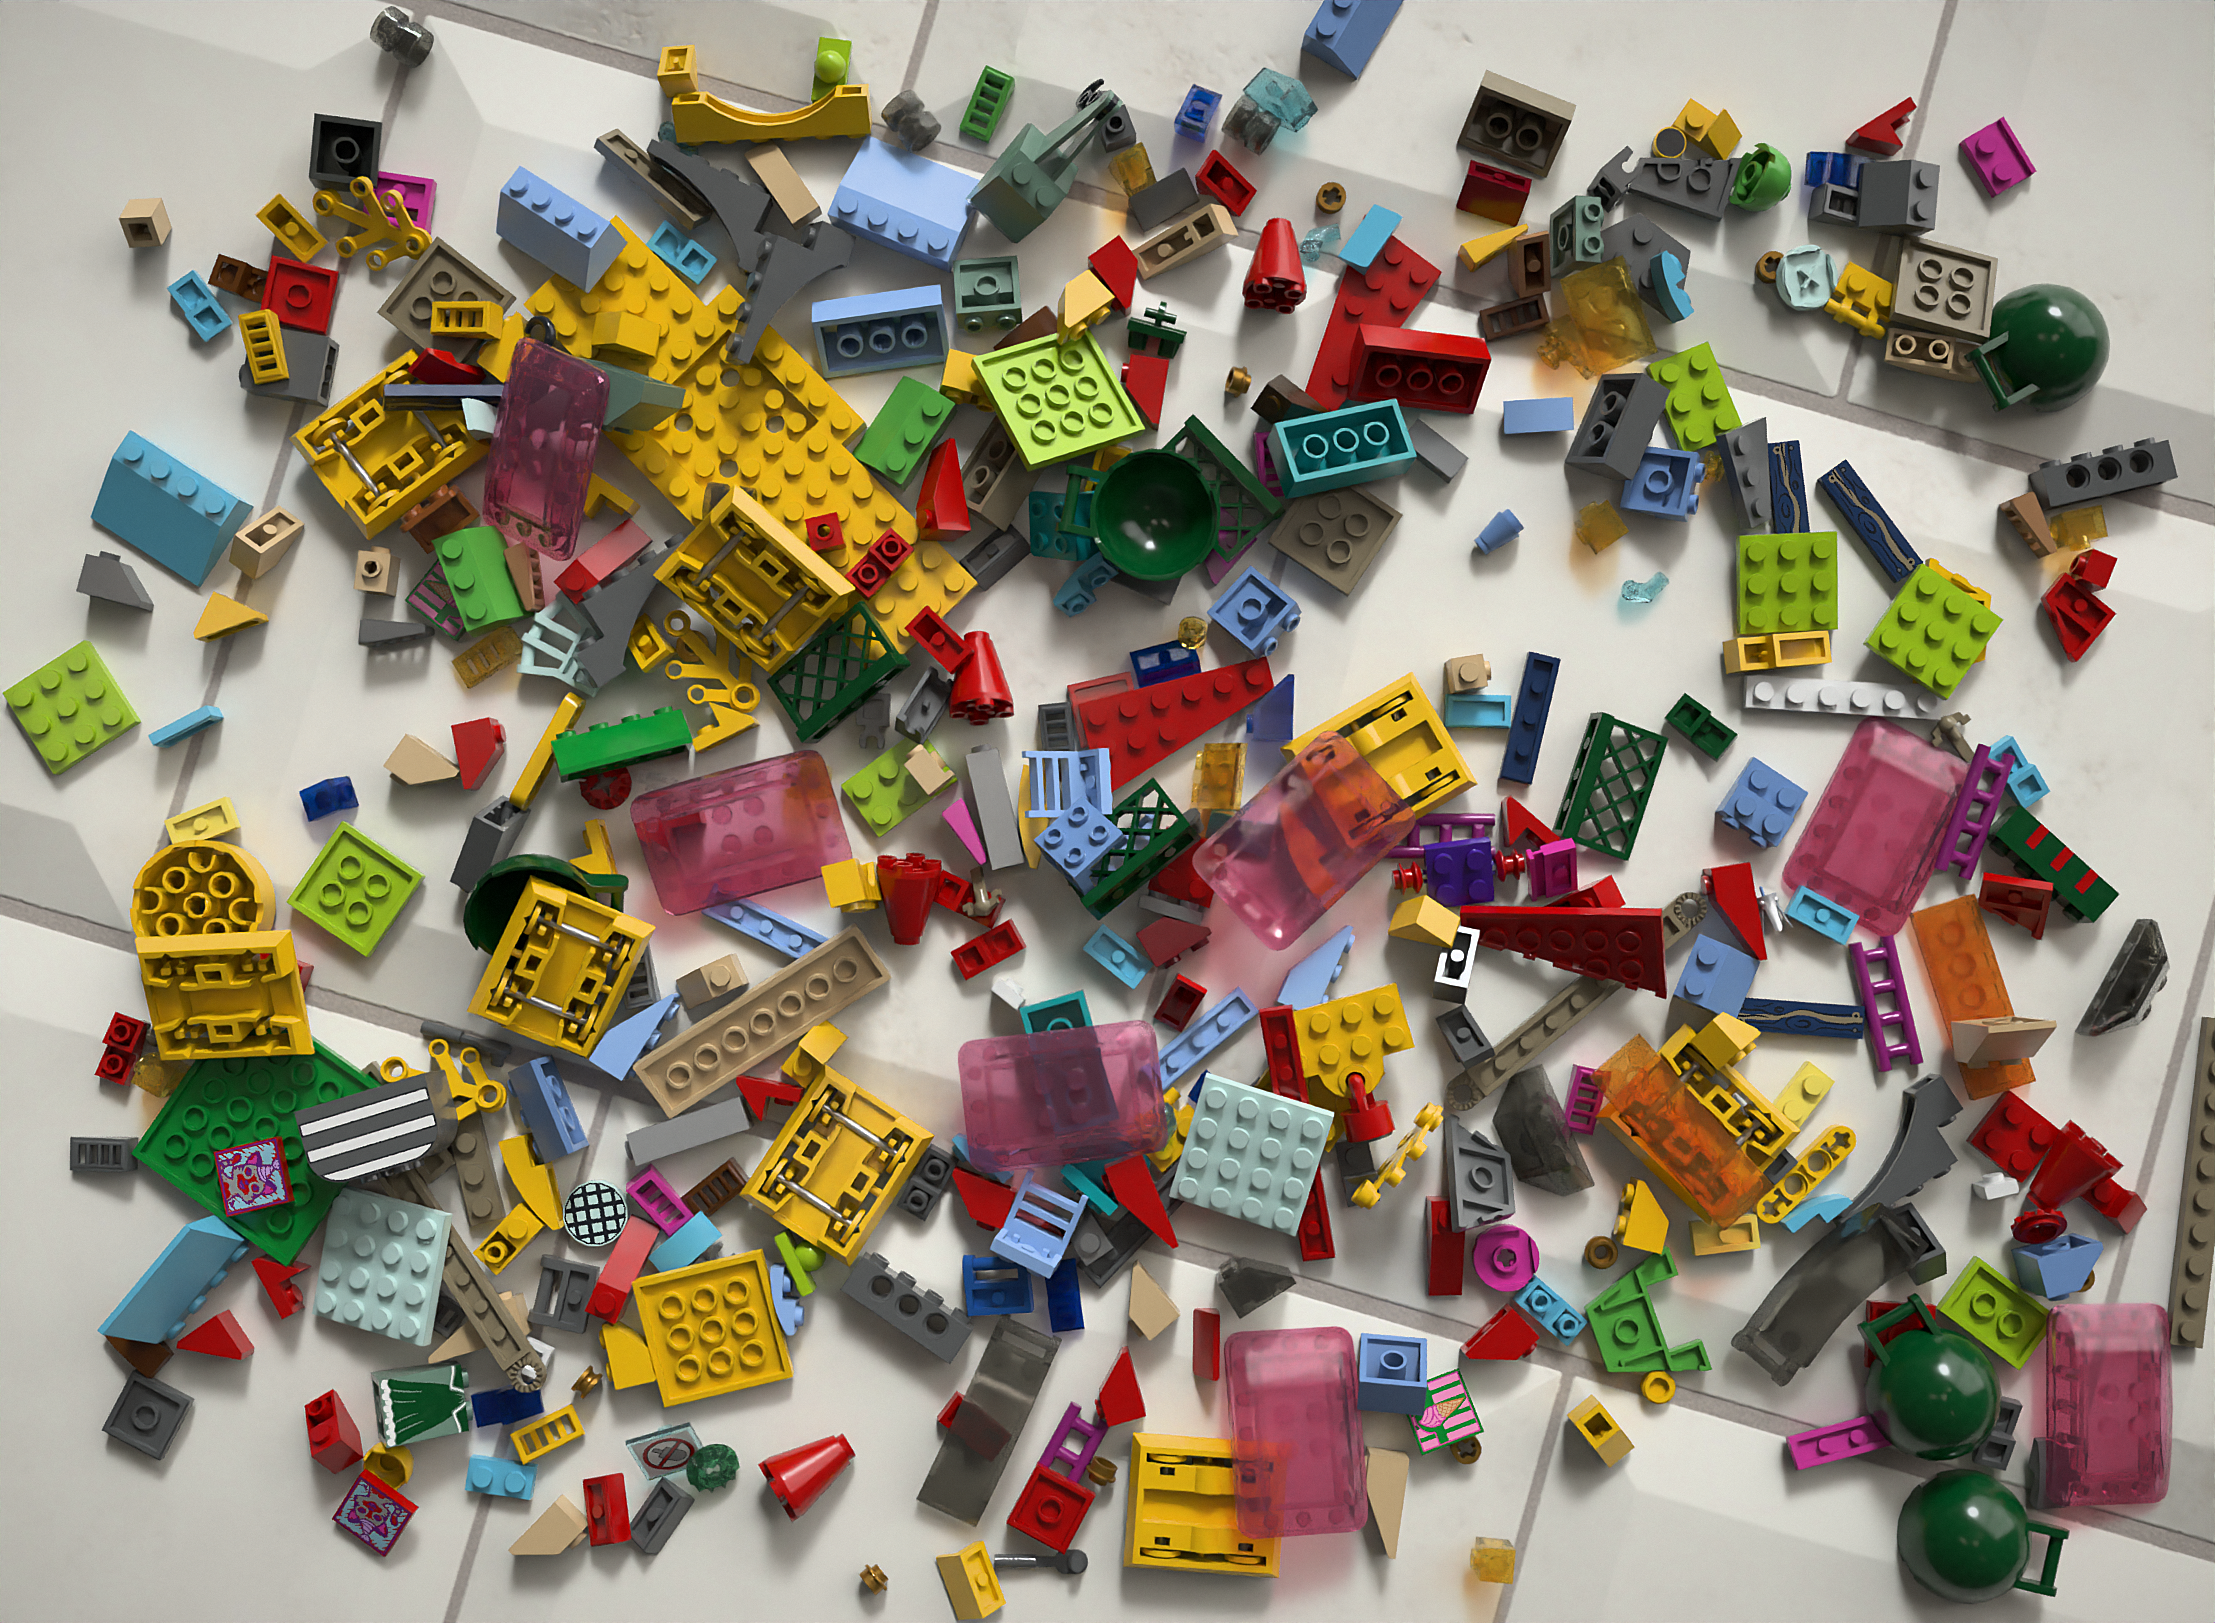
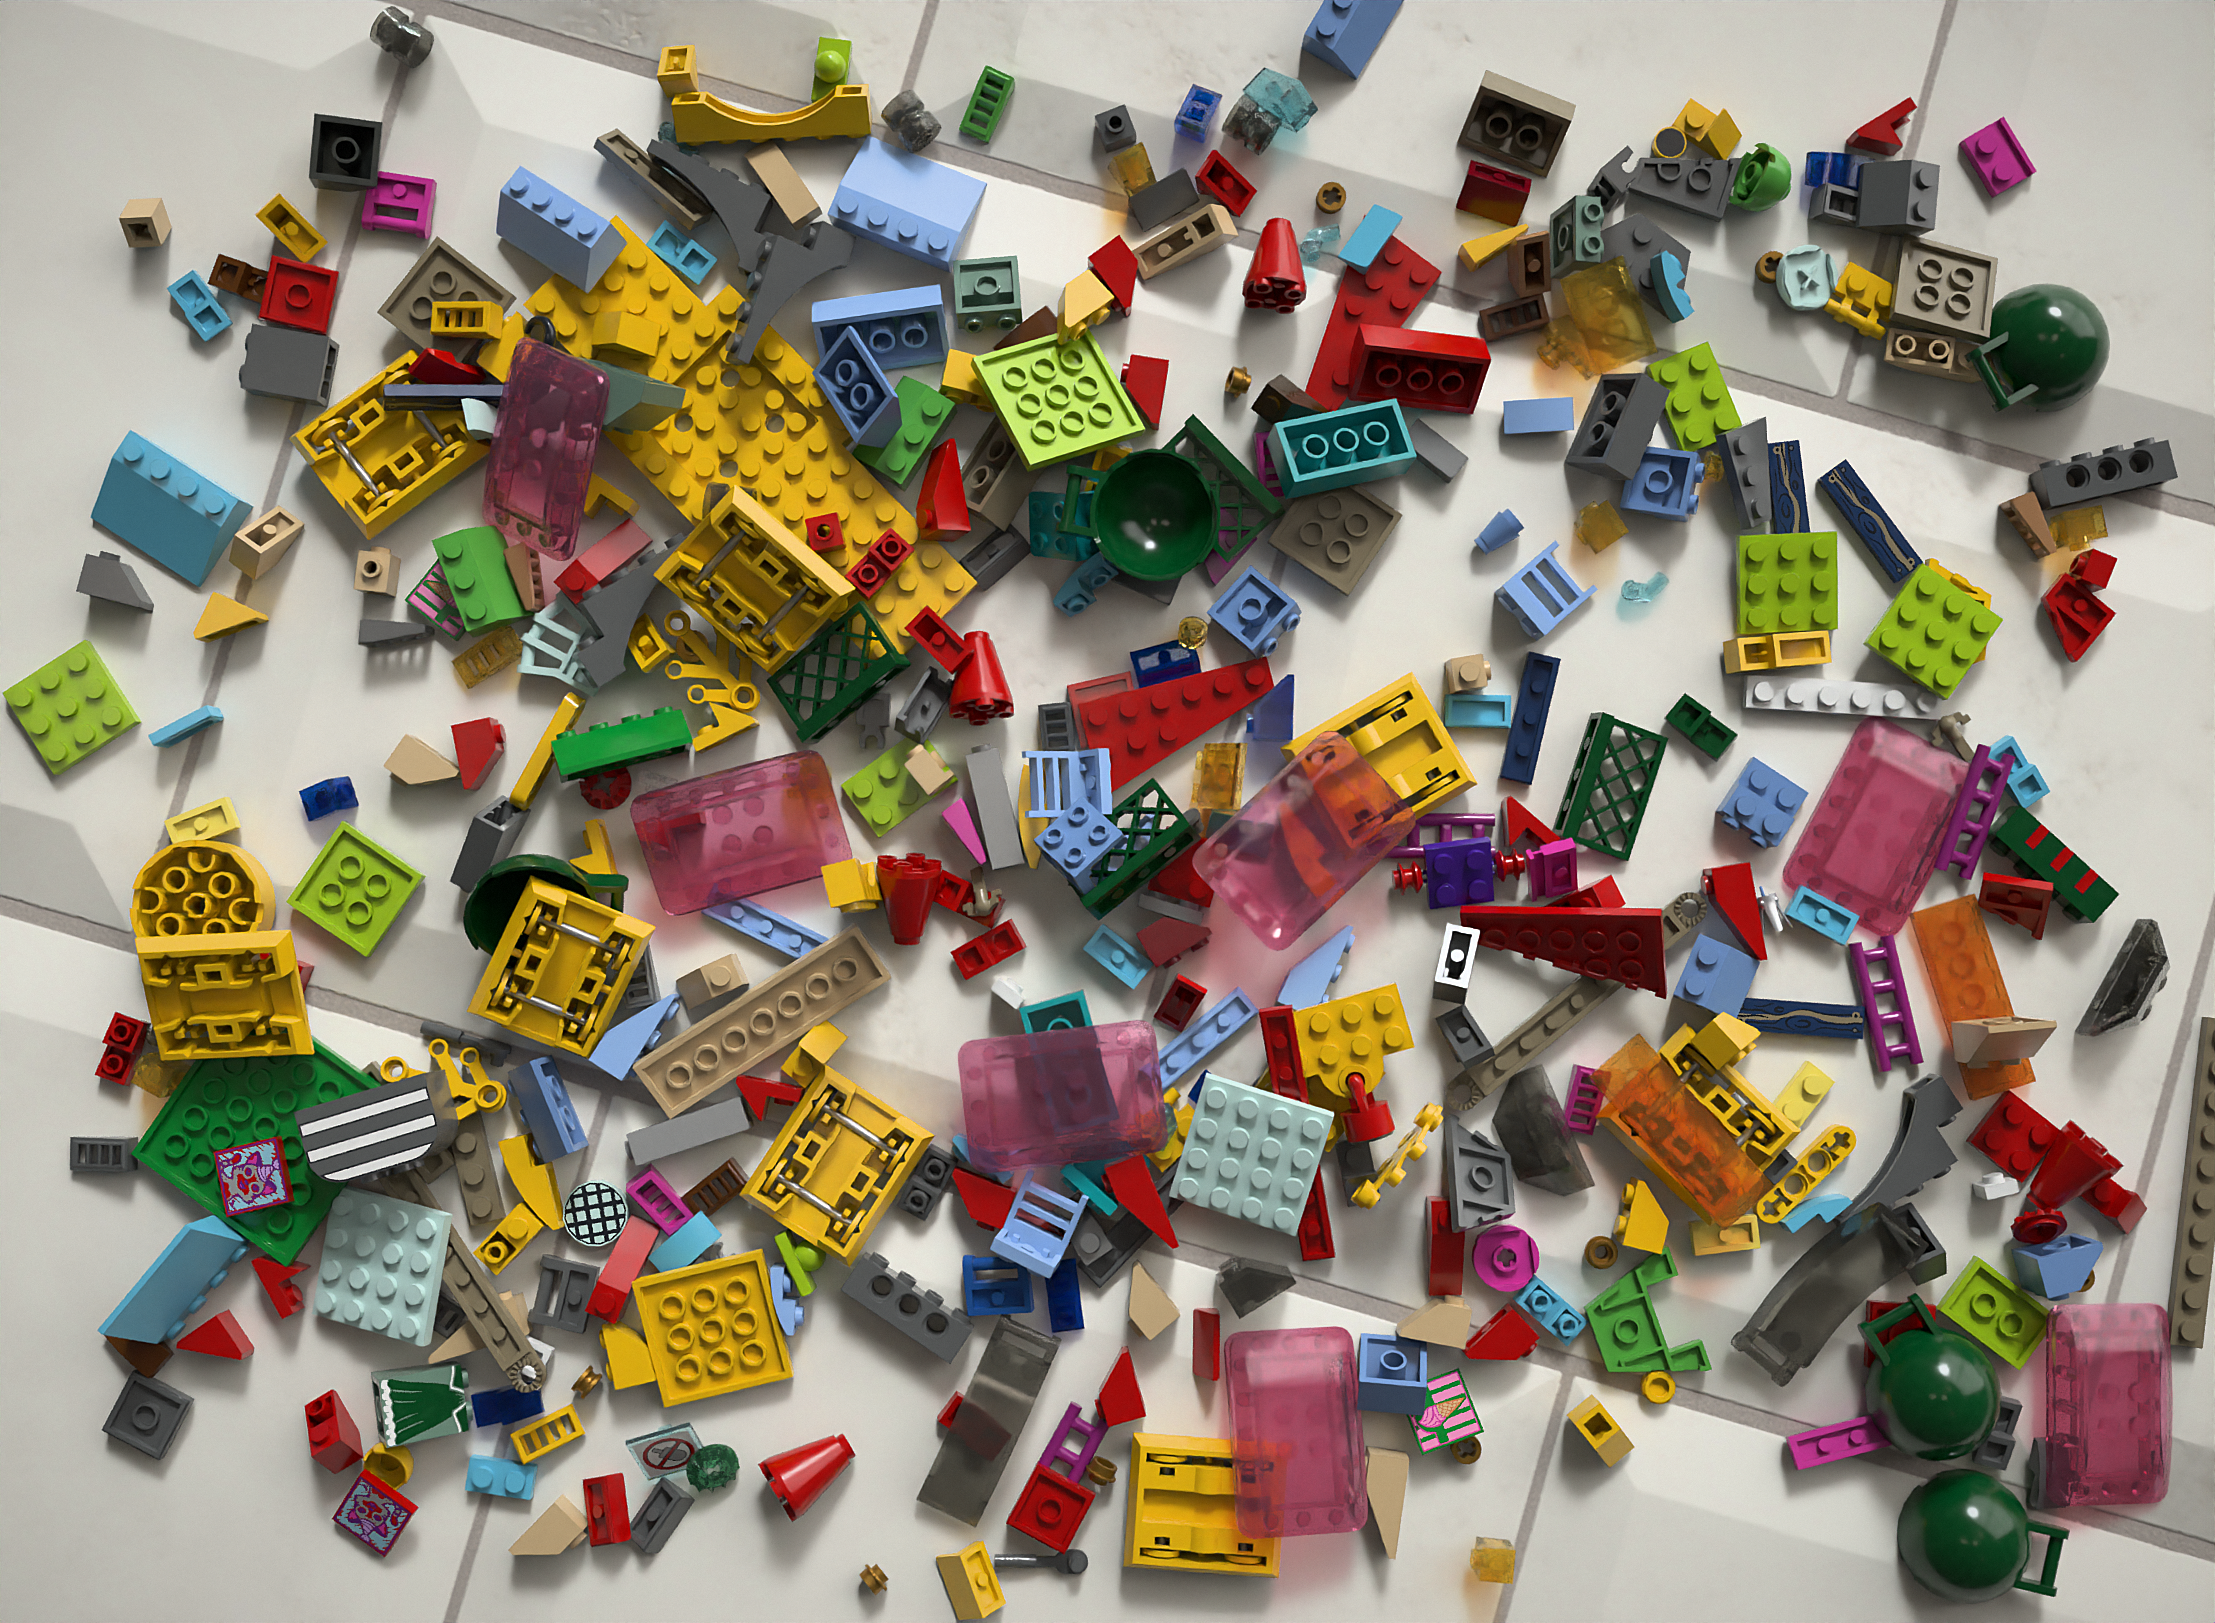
(249, 334): yellow slope -> none
(376, 223): yellow plant -> none
(444, 514): dark orange bracket -> none
(859, 391): none -> medium blue slope
(1034, 173): sand green slope -> none
(1141, 329): dark green hips -> none
(1424, 922): yellow slope -> none
(1439, 1322): none -> tan slope
(1525, 605): none -> light blue plate

